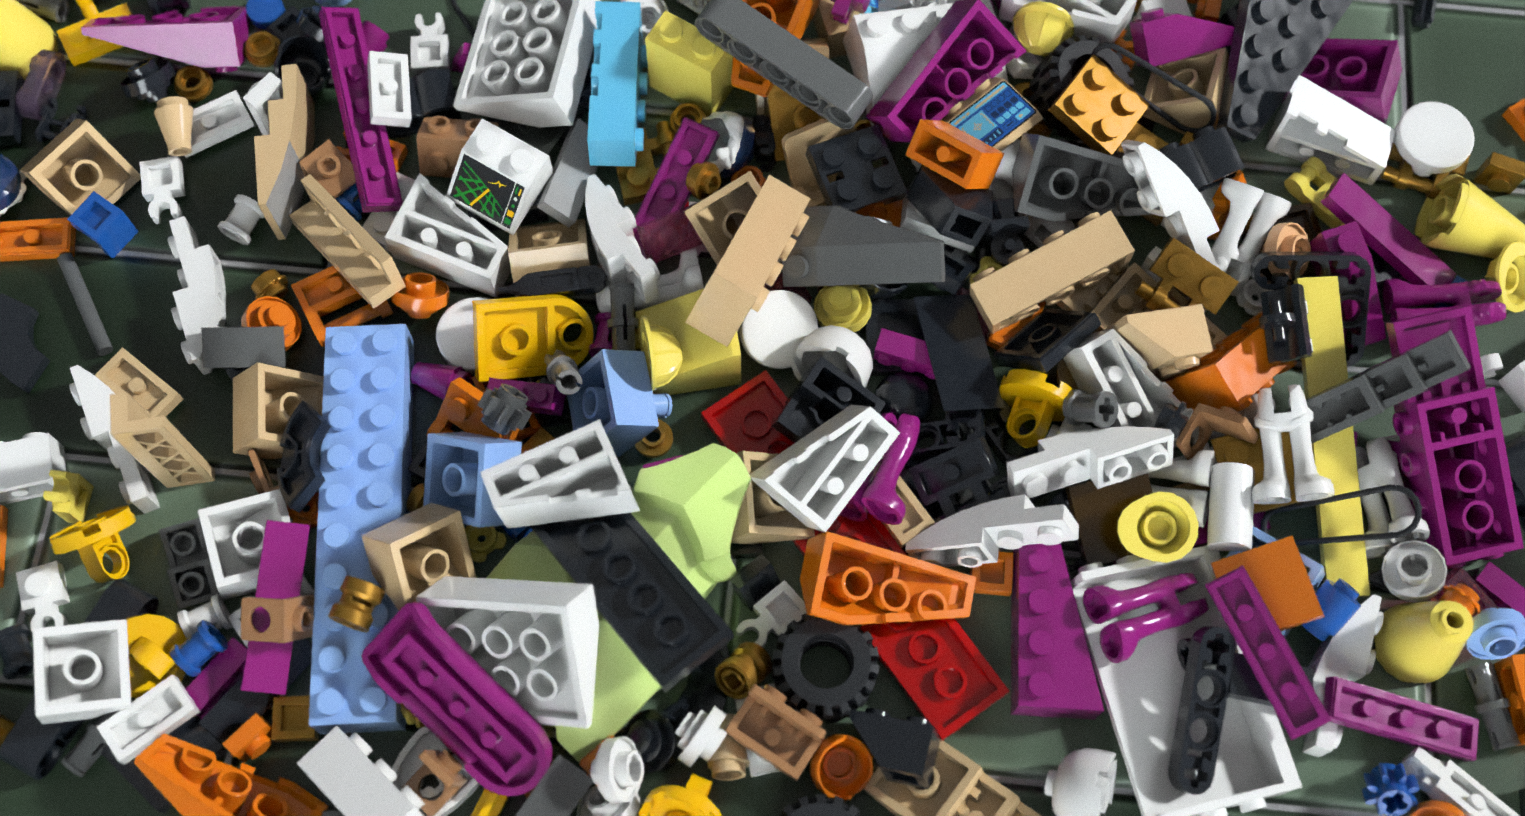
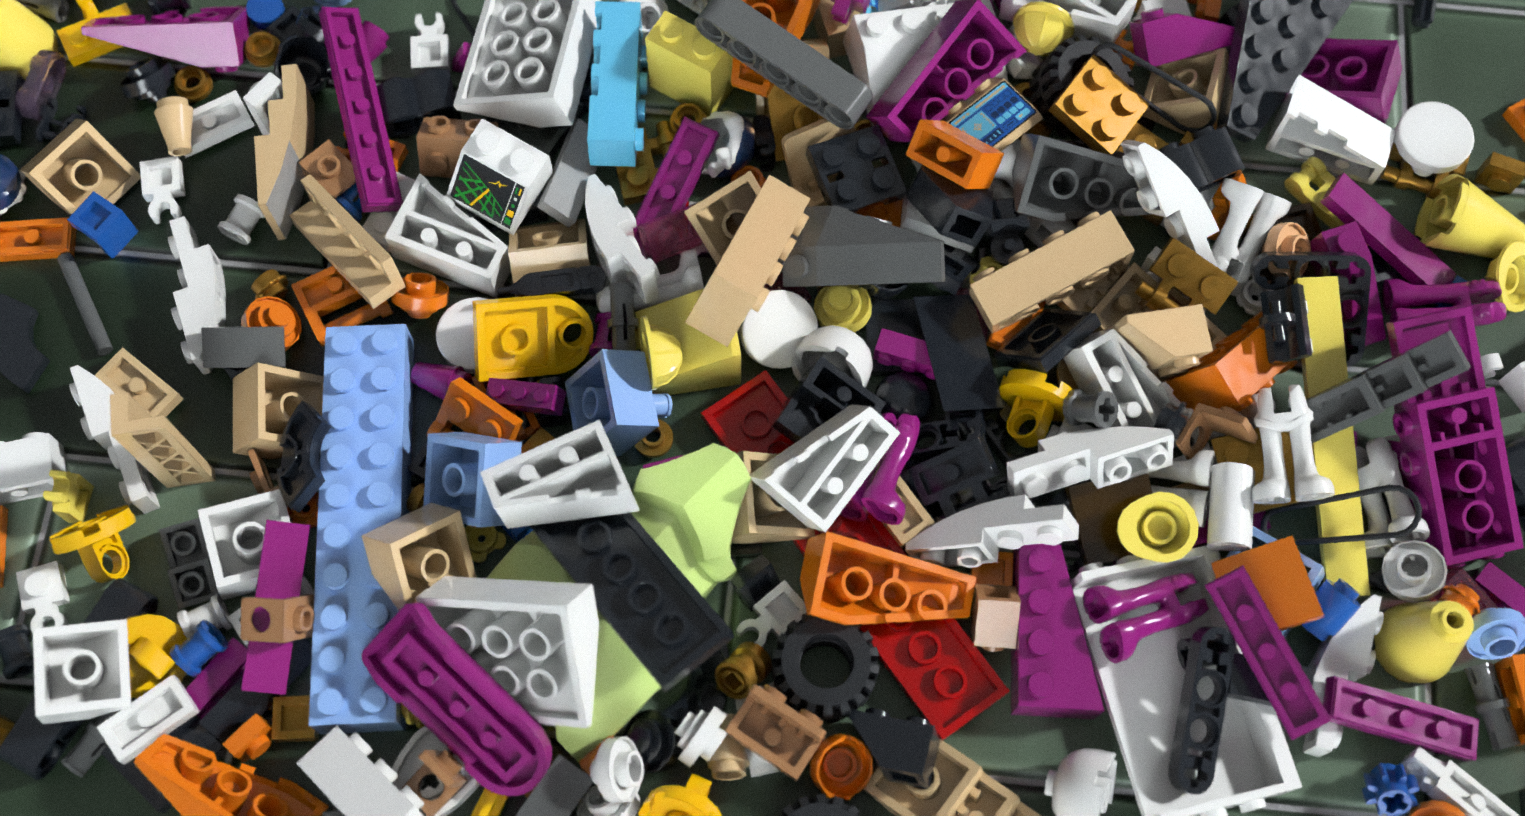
(356, 604): pearl gold wheel -> none
(389, 89): white plate -> none
(504, 409): dark grey gear -> none
(562, 372): light grey axle -> none
(703, 179): pearl gold plate -> none
(995, 617): none -> brick

